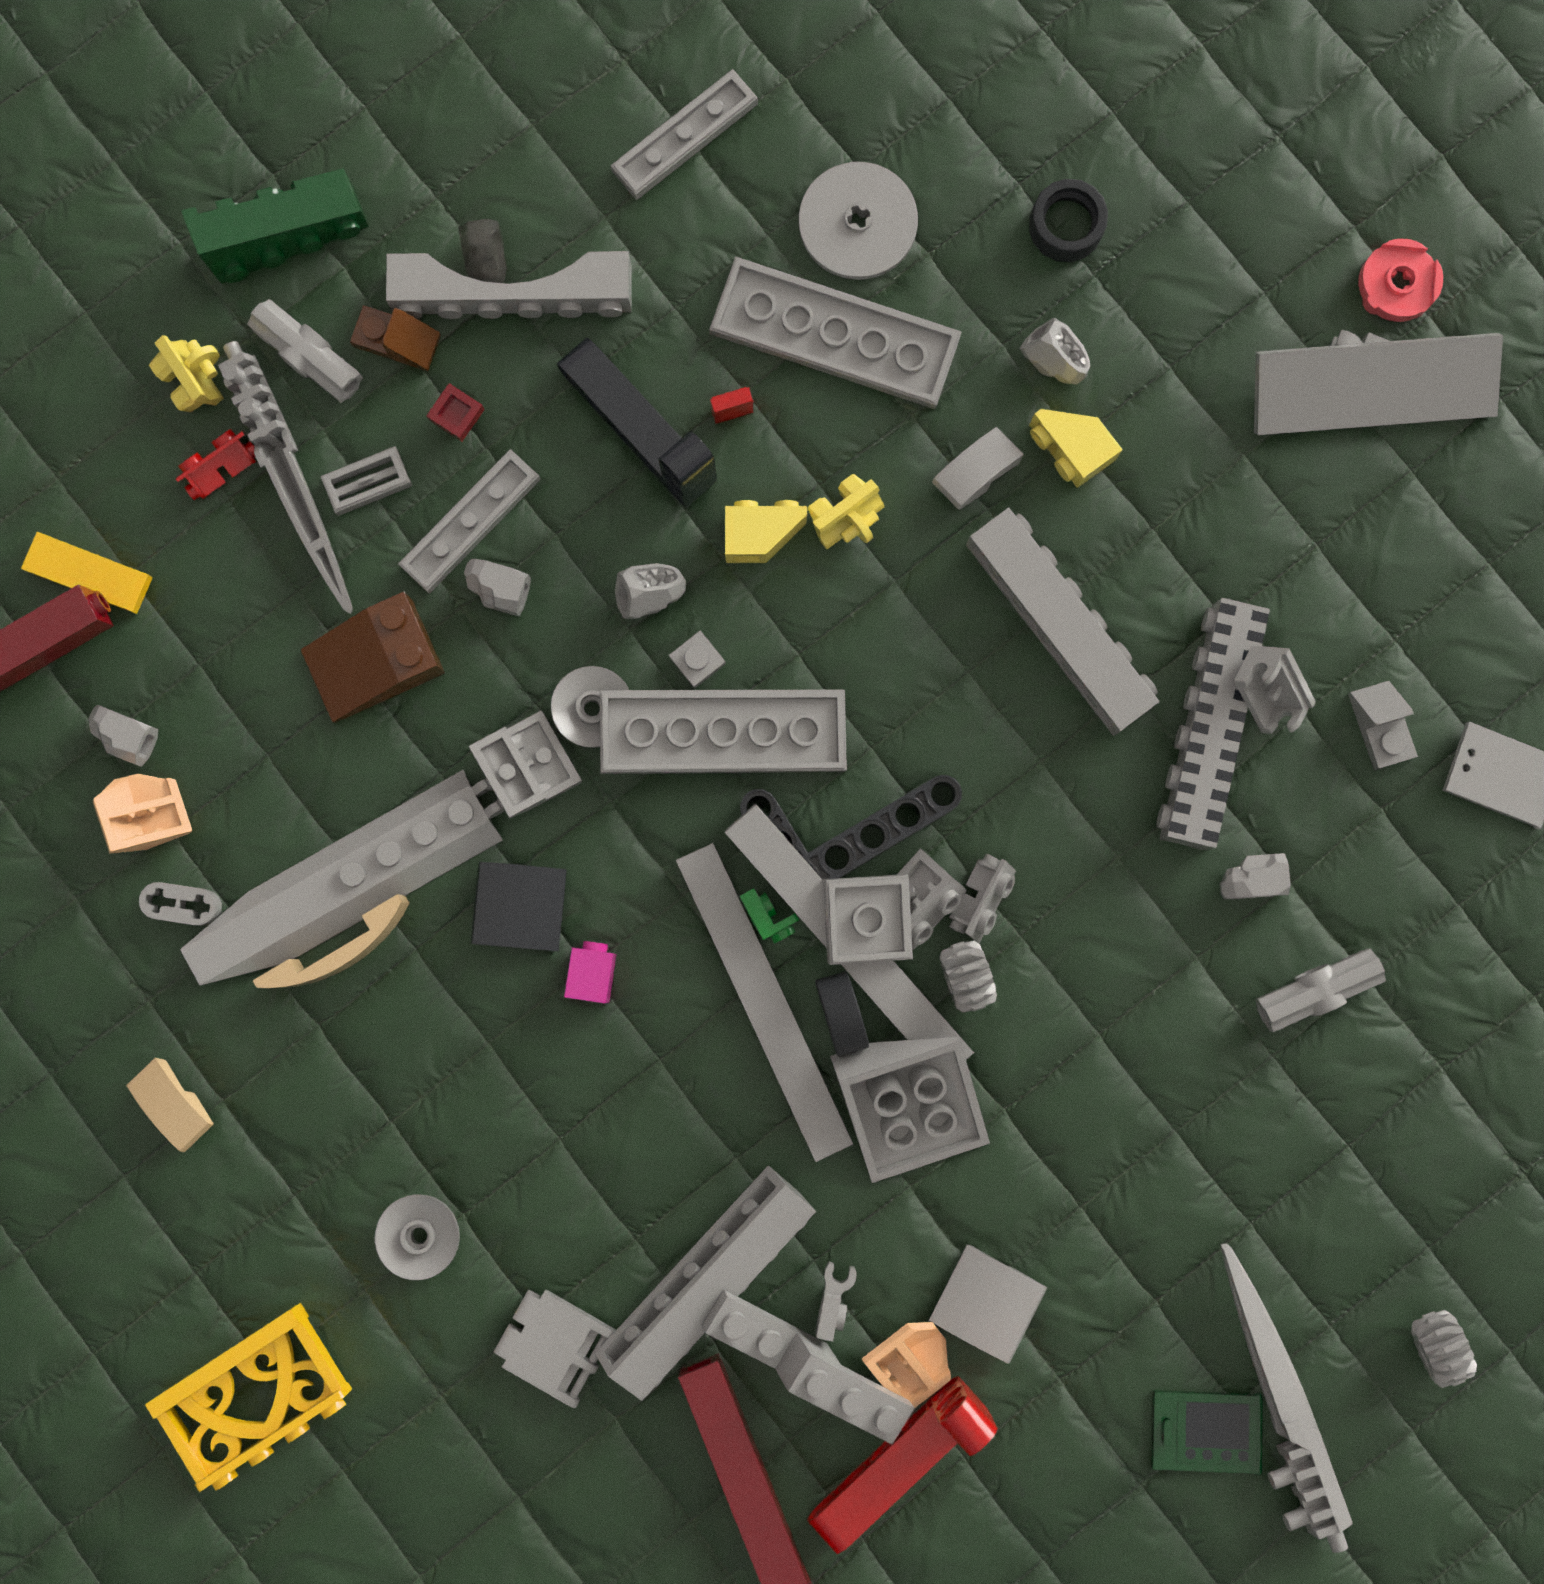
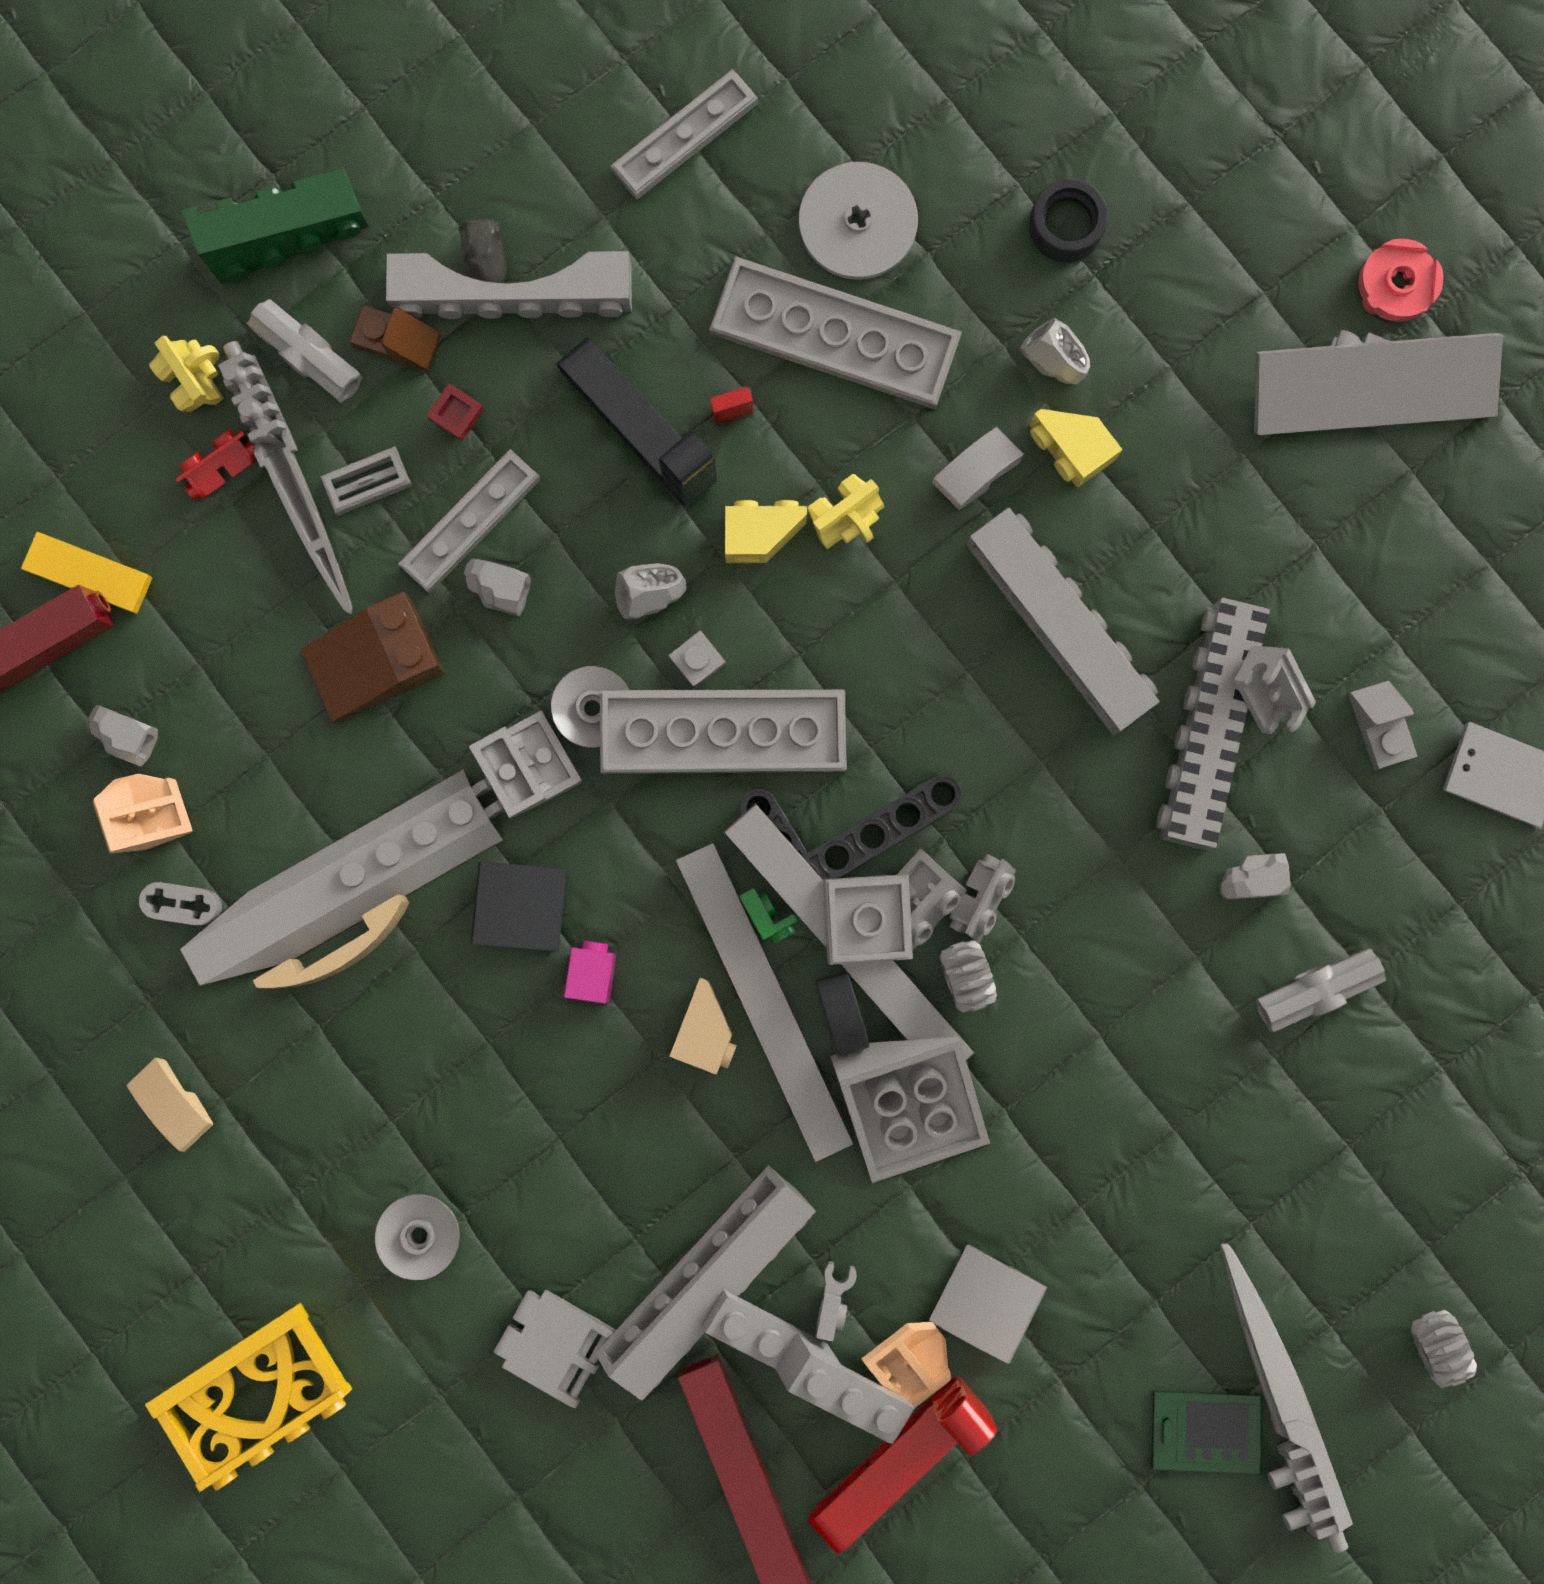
(704, 1032): none -> tan slope

